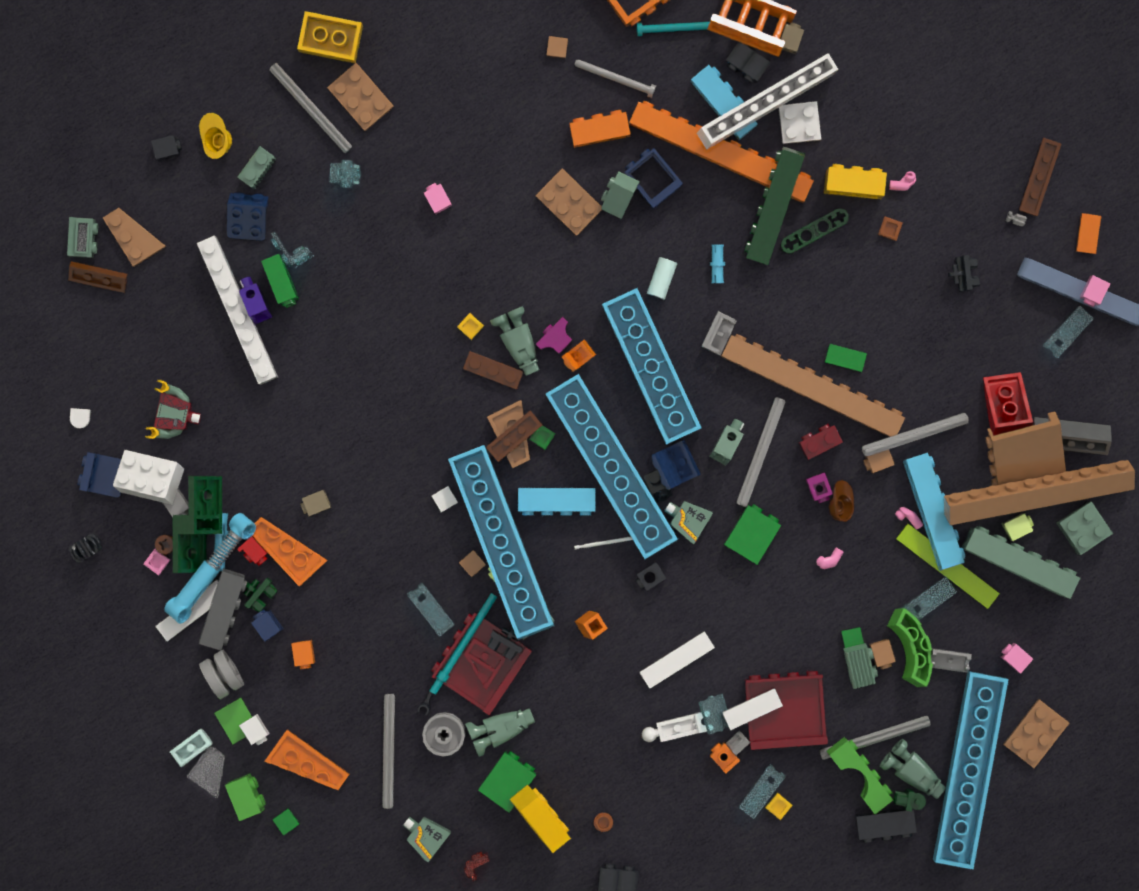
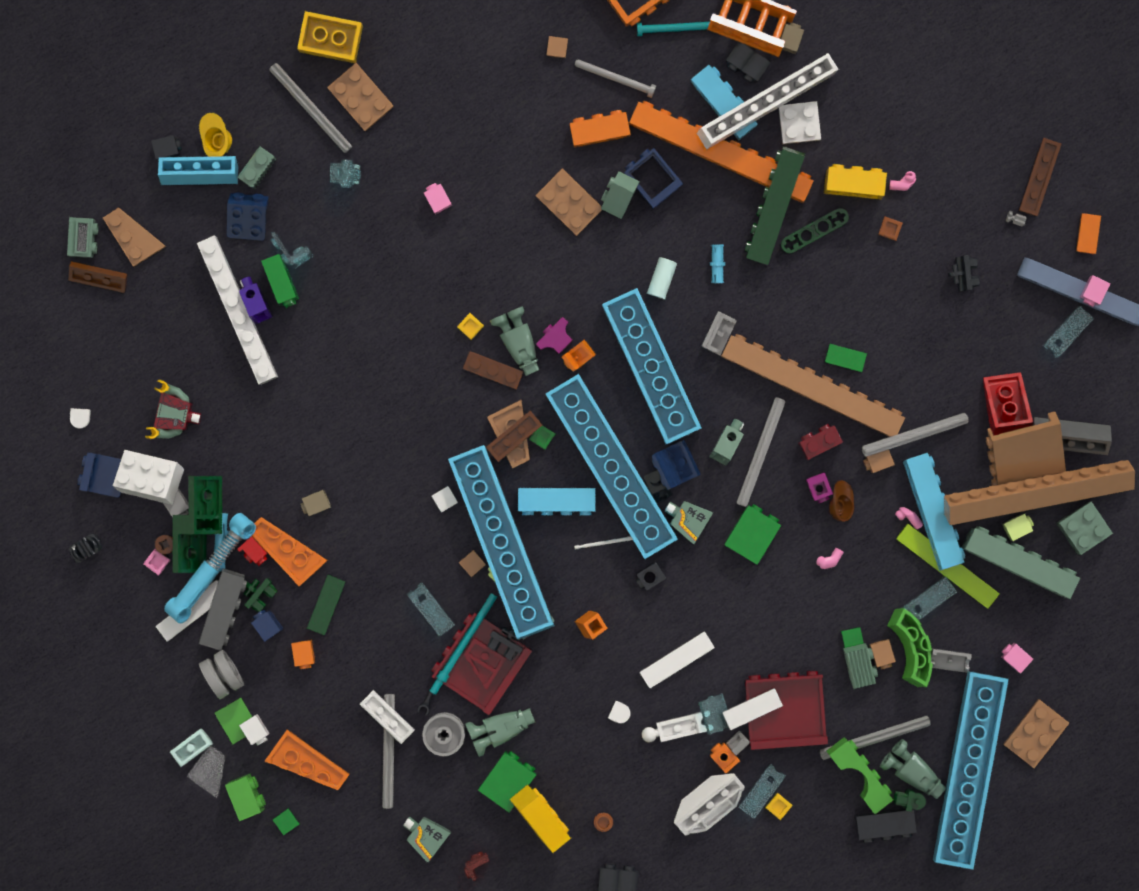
(198, 170): none -> medium azure brick
(326, 604): none -> dark green tile
(387, 717): none -> white tile
(620, 712): none -> white tile
(708, 803): none -> white wedge

